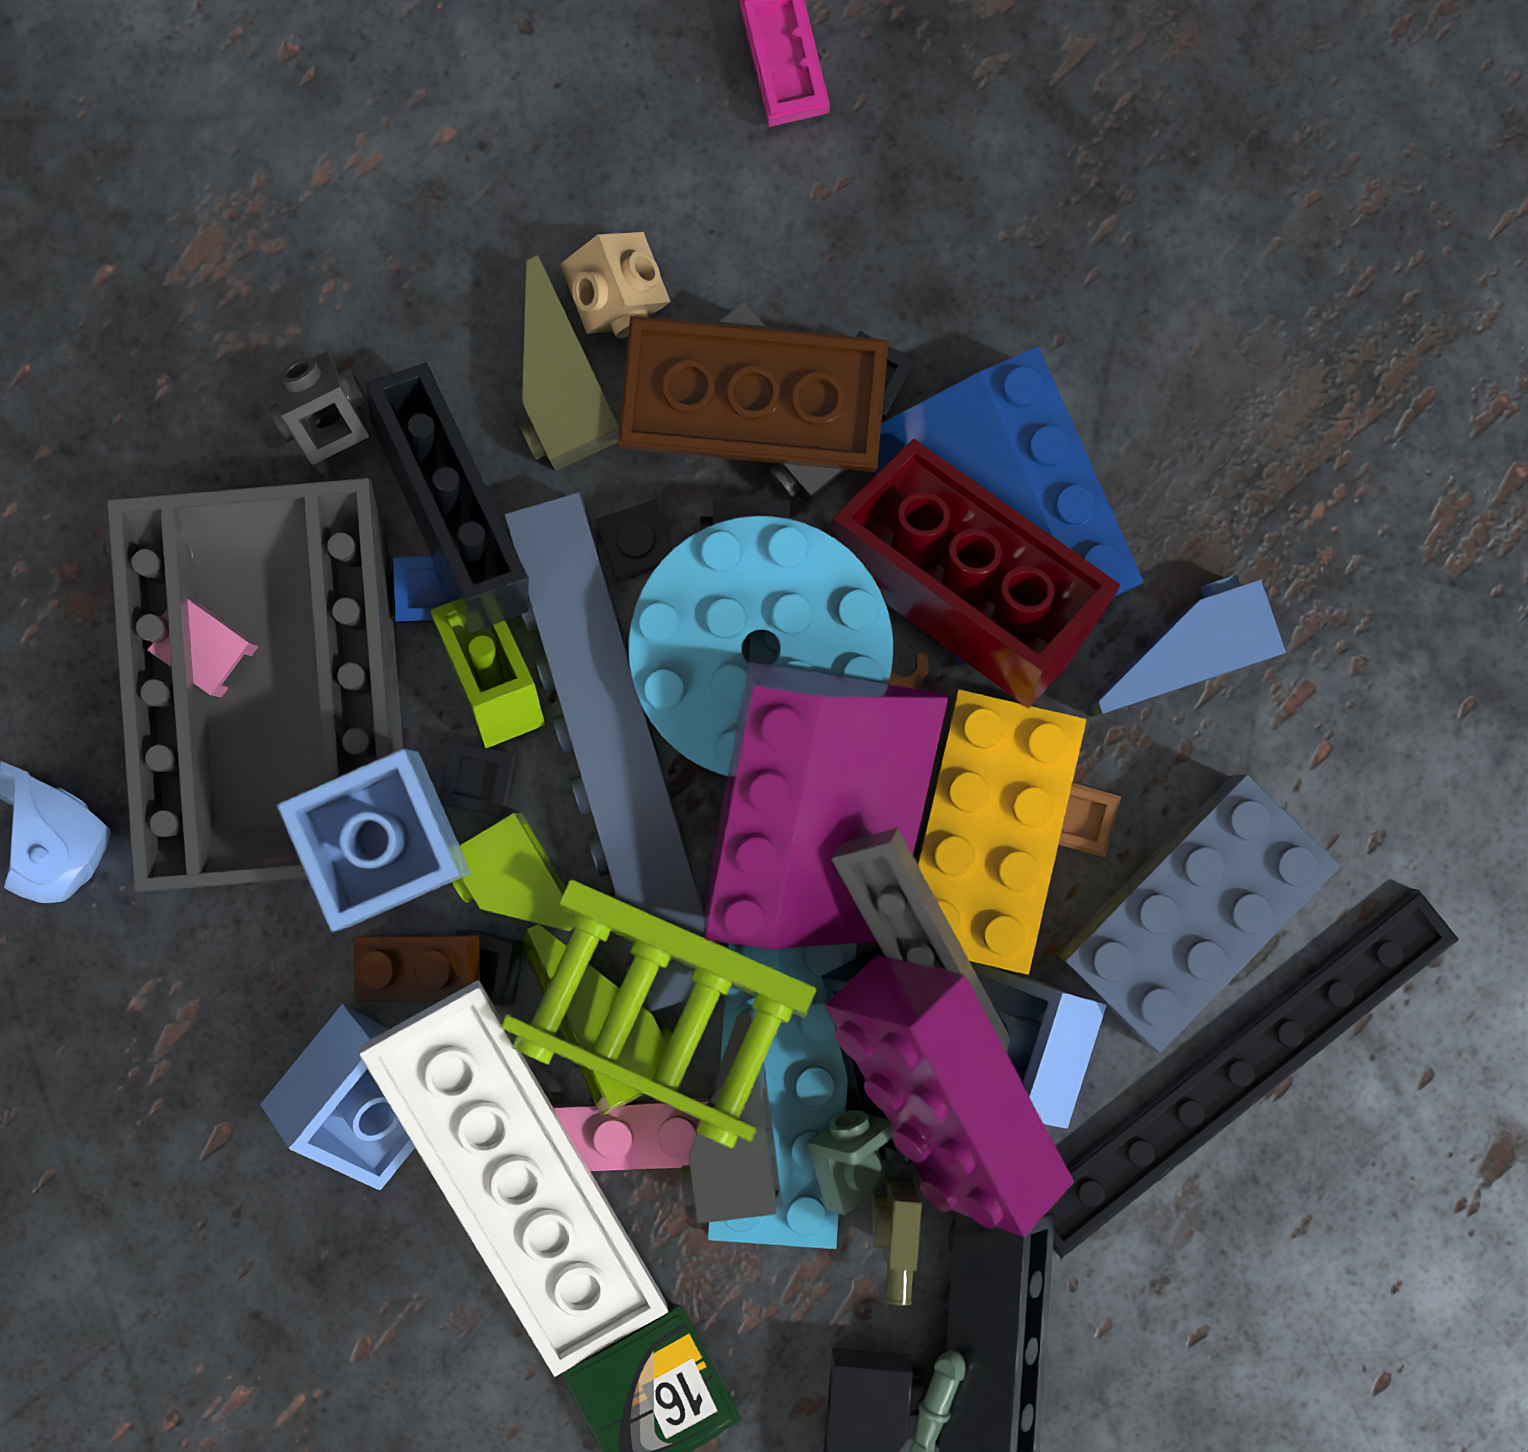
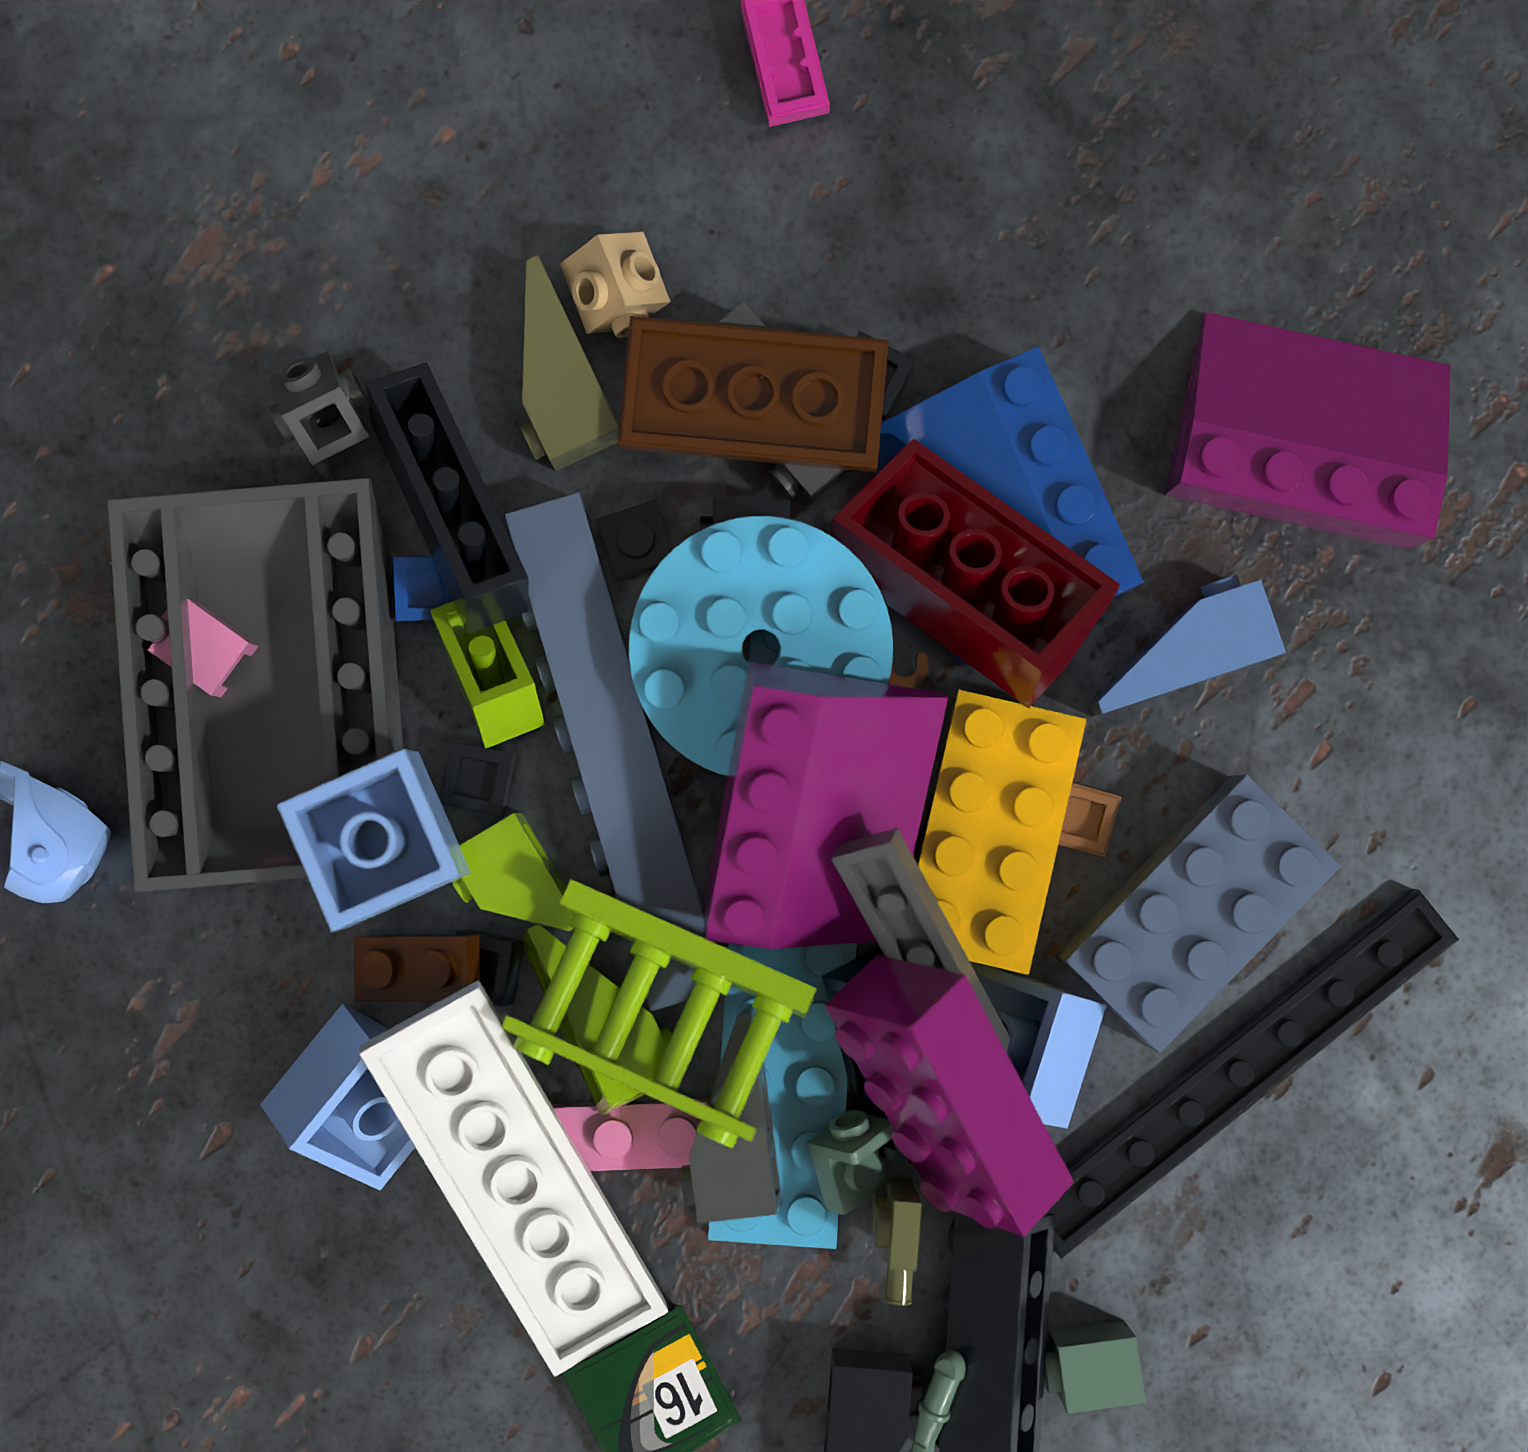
(1094, 1367): none -> sand green brick
(1313, 432): none -> magenta slope

